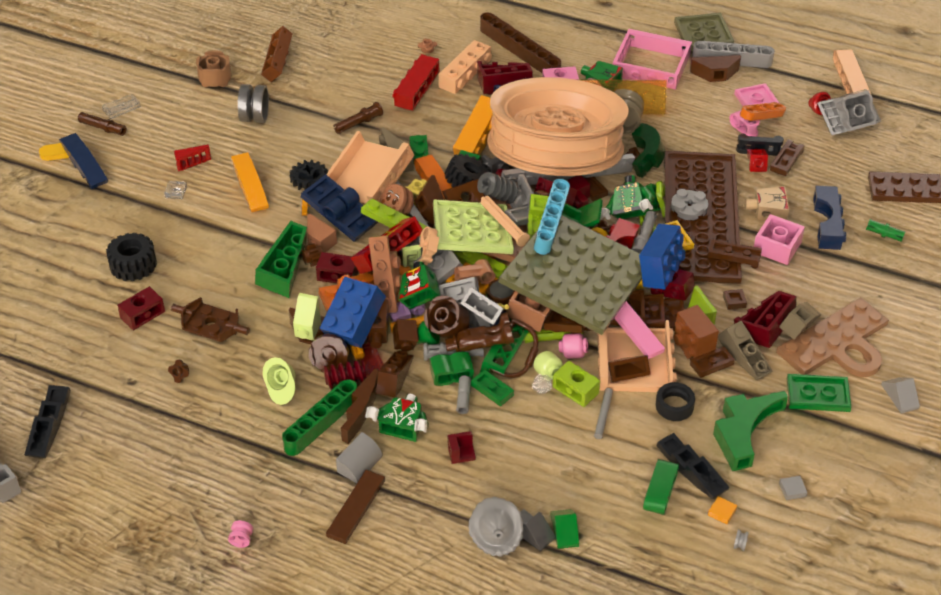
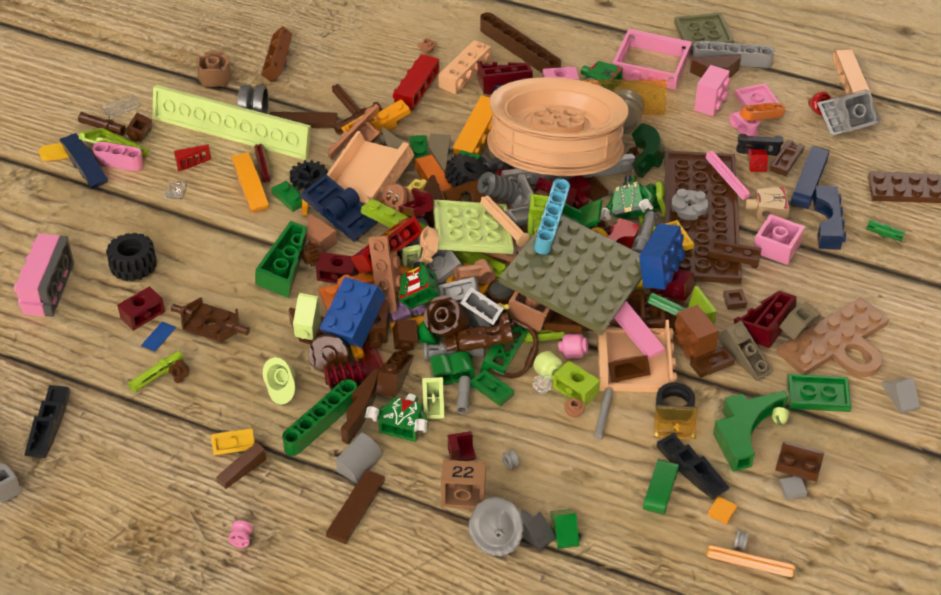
(44, 275): none -> piece
(104, 135): none -> lime wing
(118, 156): none -> bright pink beam
(139, 127): none -> reddish brown brick
(154, 372): none -> lime pin
(158, 336): none -> blue sticker
(231, 122): none -> yellowish green plate
(232, 441): none -> yellow plate
(242, 465): none -> reddish brown piece
(262, 162): none -> dark red axle
(288, 195): none -> green plate
(314, 119): none -> reddish brown tile
(345, 99): none -> reddish brown axle
(368, 132): none -> nougat bracket
(386, 118): none -> light orange slope
(421, 204): none -> dark red bracket
(433, 397): none -> yellowish green slope
(440, 147): none -> dark tan slope
(462, 483): none -> medium nougat brick
(510, 459): none -> light grey bush
(574, 407): none -> nougat plate
(665, 304): none -> green axle
(675, 420): none -> clear yellow panel
(712, 90): none -> bright pink brick
(728, 175): none -> bright pink axle
(750, 560): none -> light orange axle
(780, 415): none -> yellowish green hinge
(799, 461): none -> reddish brown bracket
(810, 177): none -> beam

